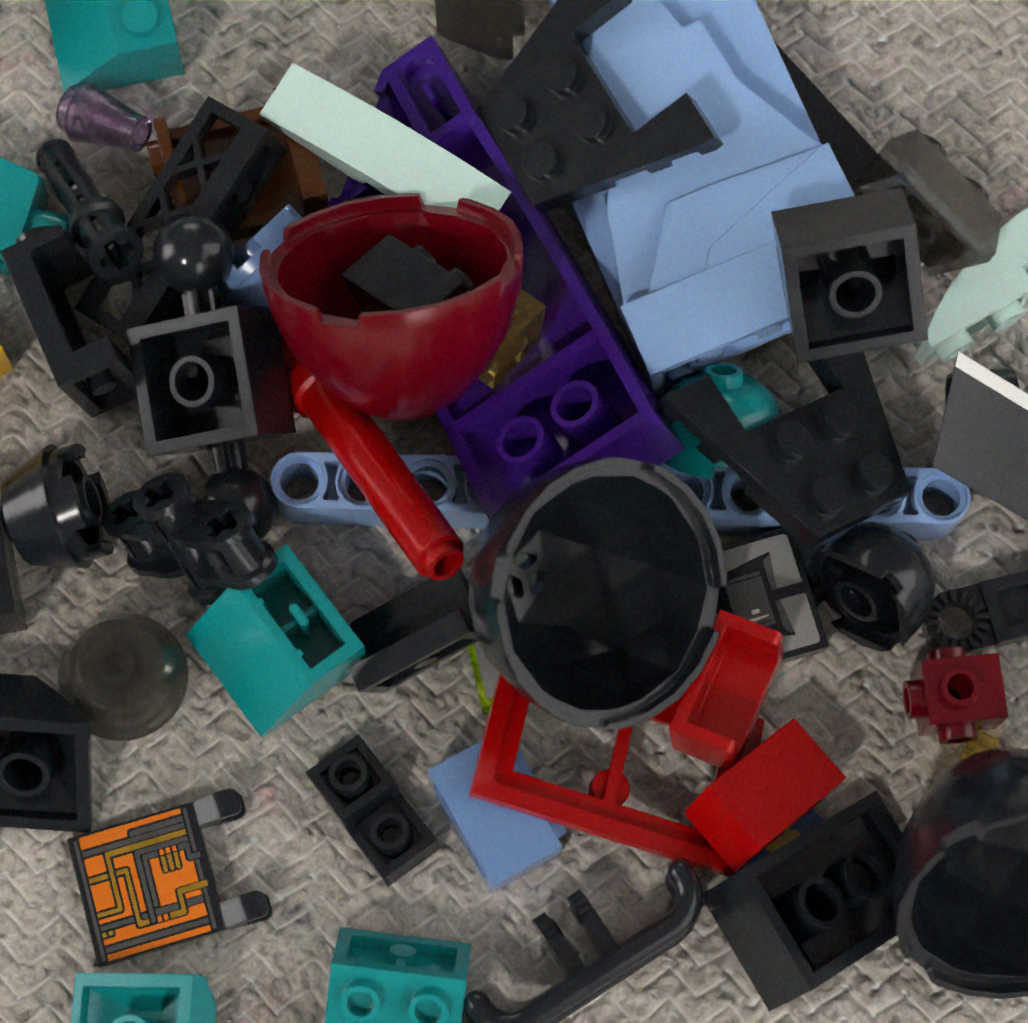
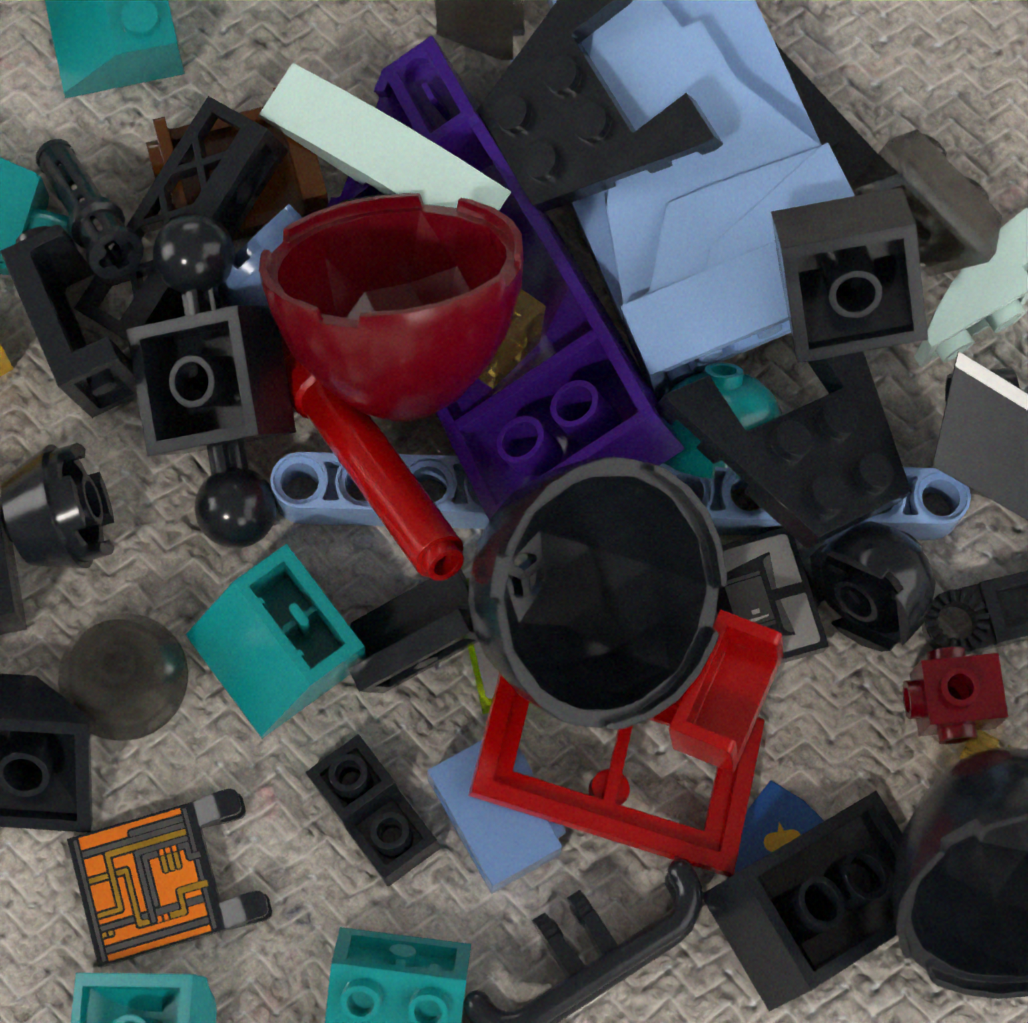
(99, 118): clear purple cone -> none
(203, 540): black axle -> none
(402, 278): black brick -> none
(764, 795): red panel -> none

